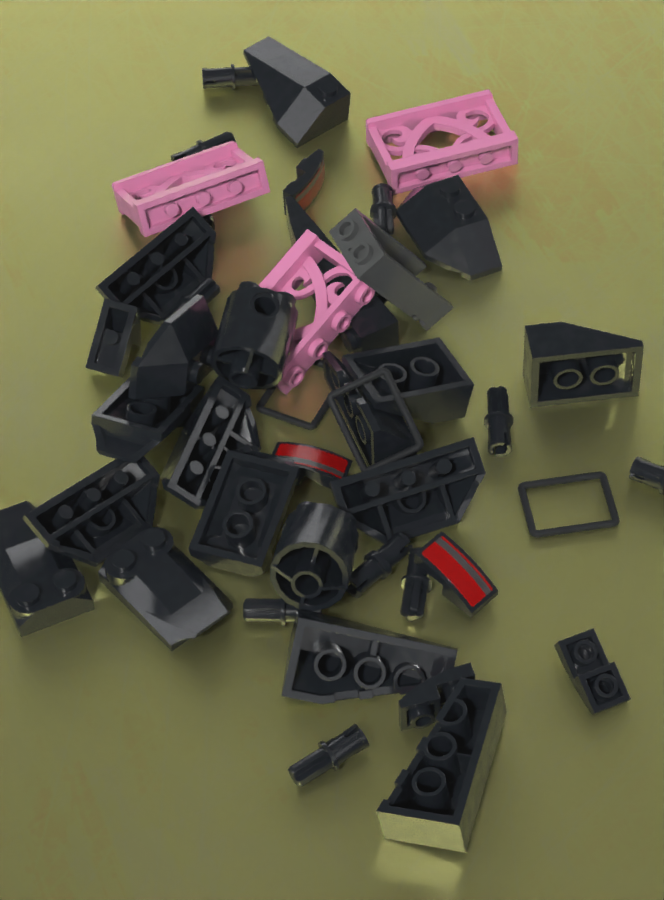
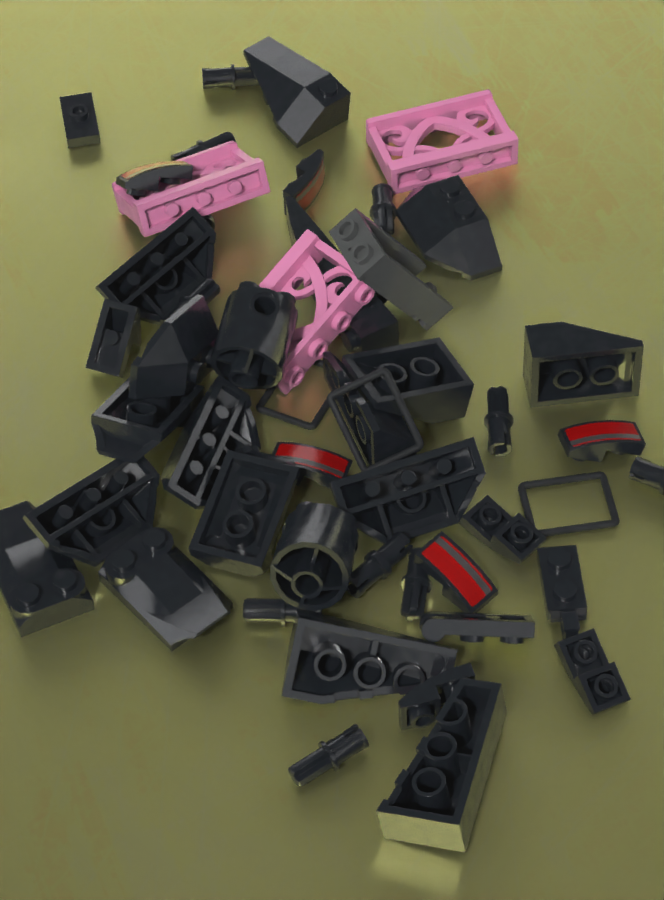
(80, 120): none -> black plate
(147, 176): none -> black slope
(474, 626): none -> black plate
(504, 534): none -> black slope
(562, 587): none -> black hinge
(594, 438): none -> slope

